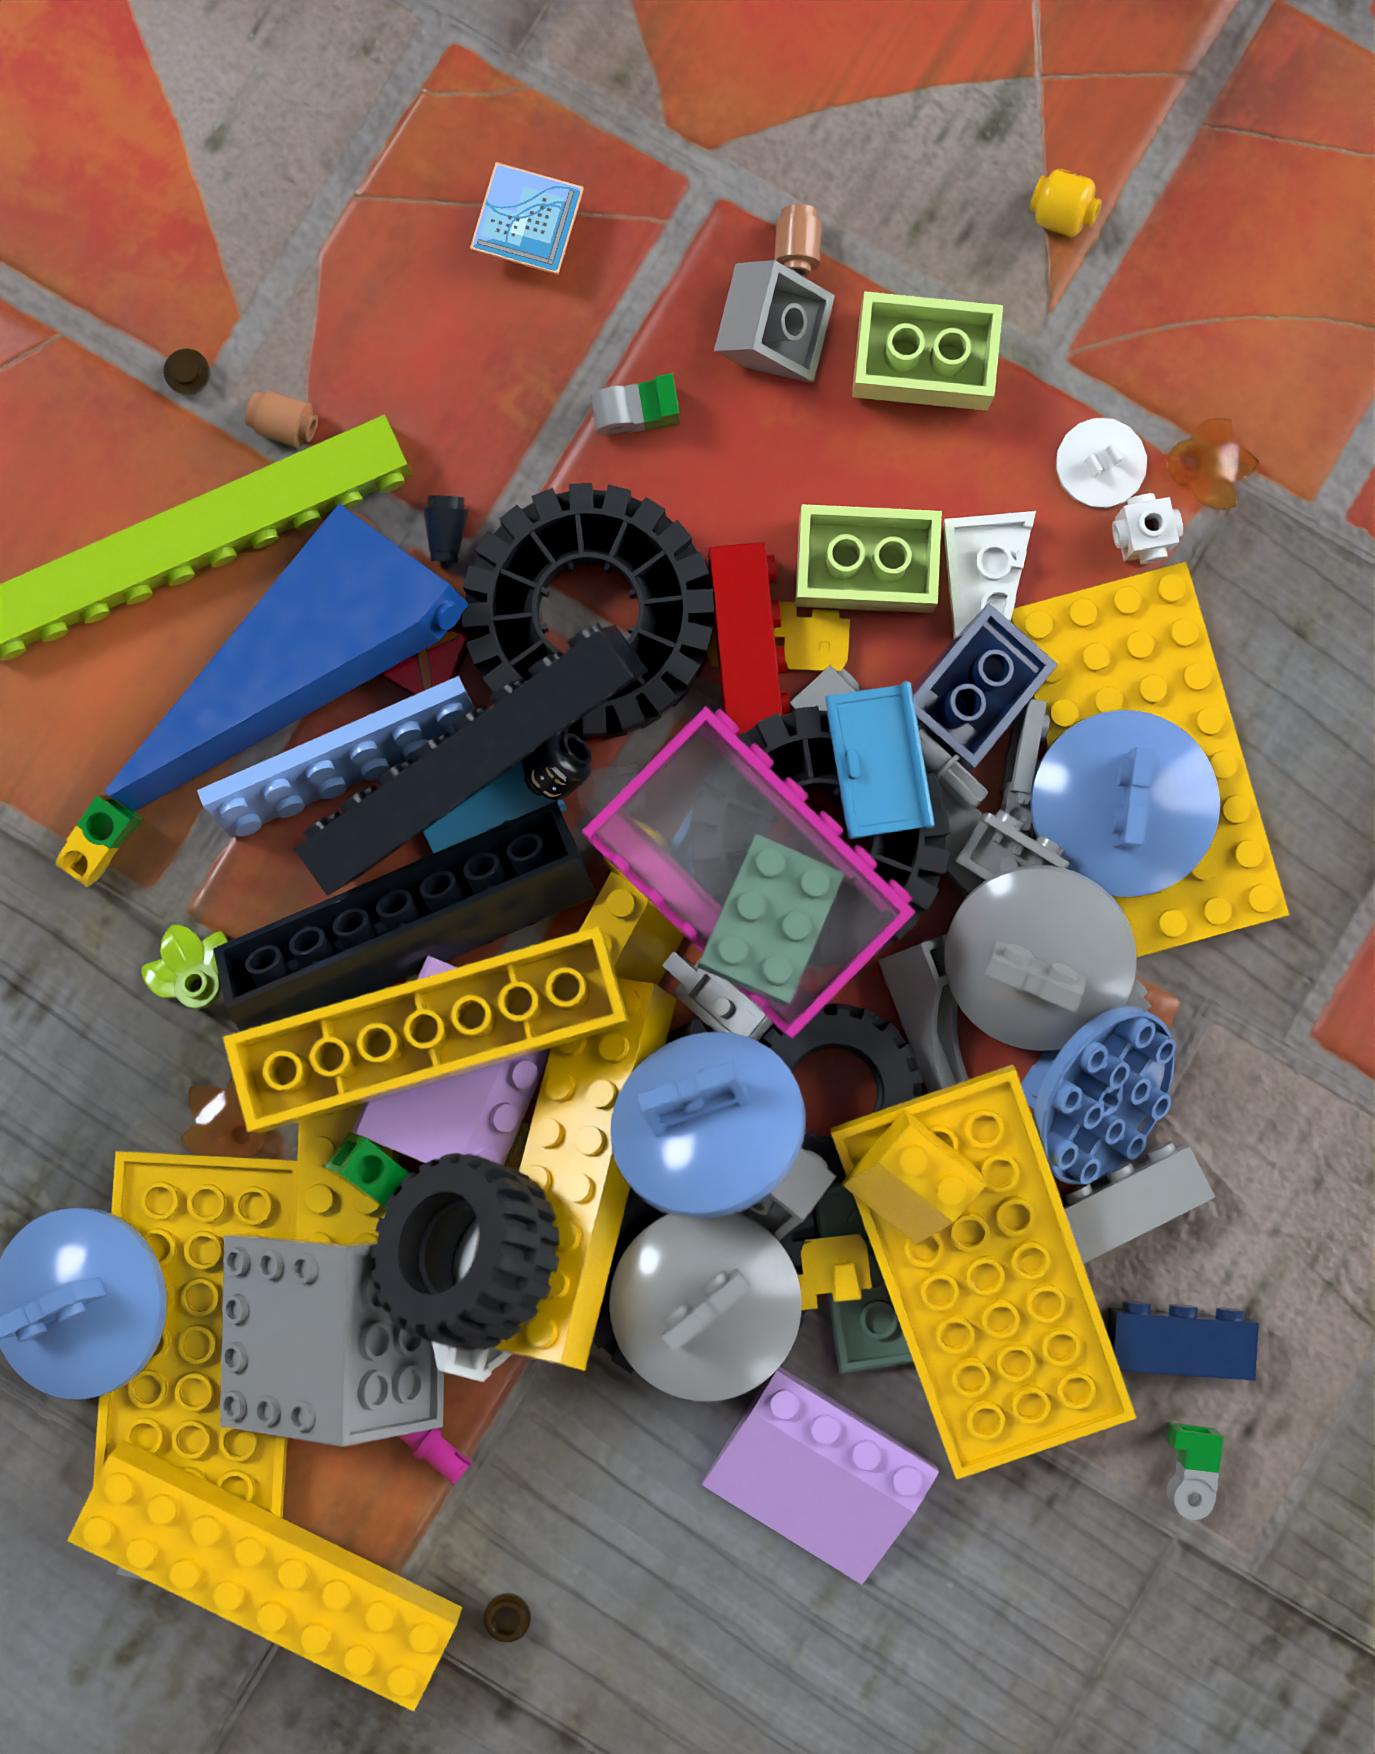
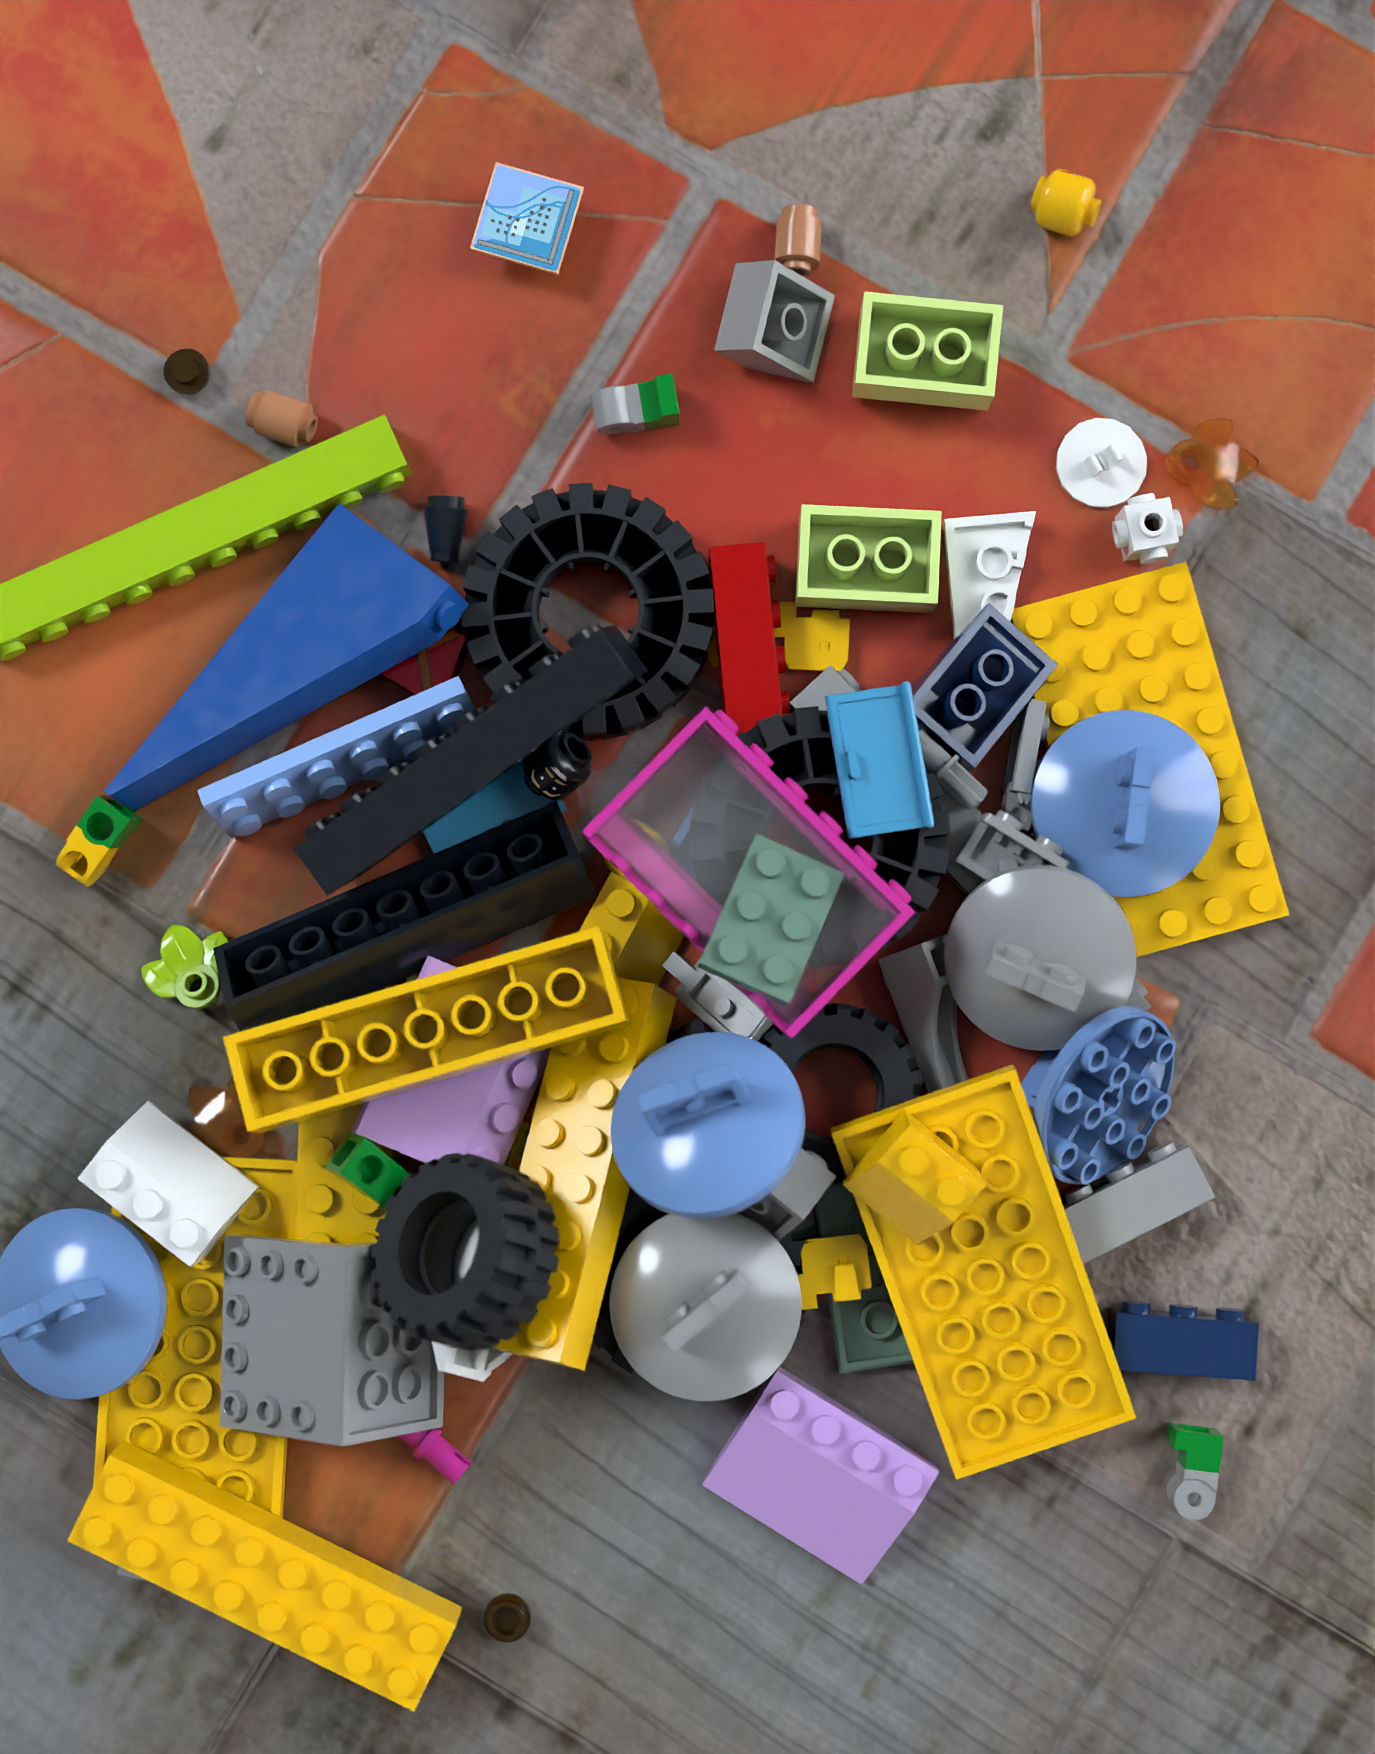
(169, 1183): none -> white slope

